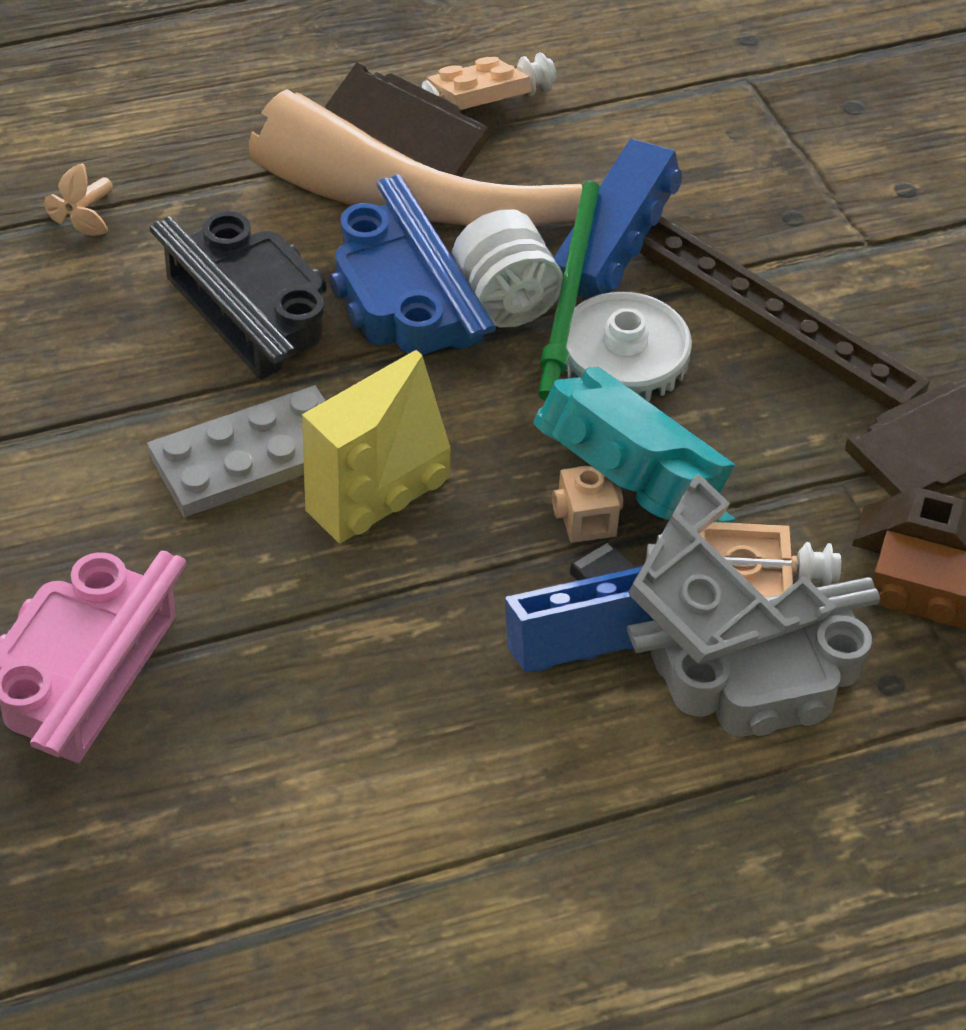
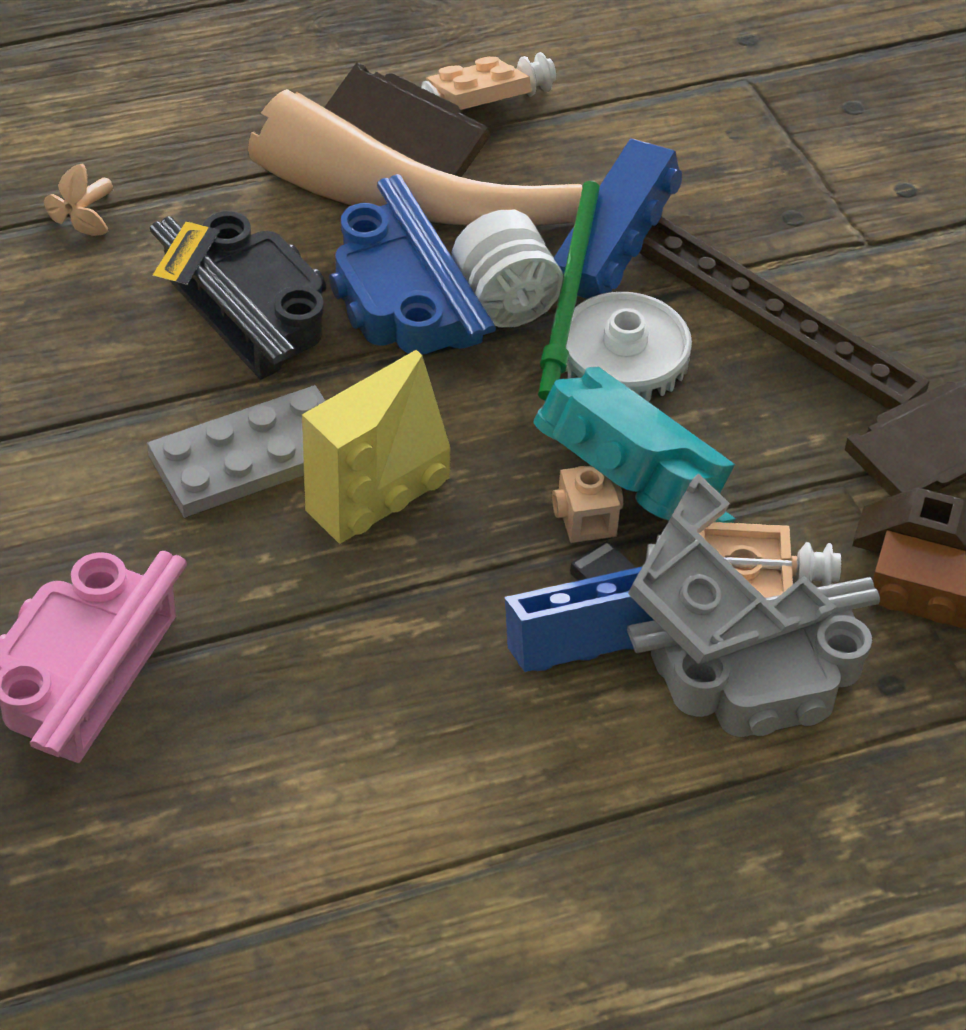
(186, 252): none -> sticker

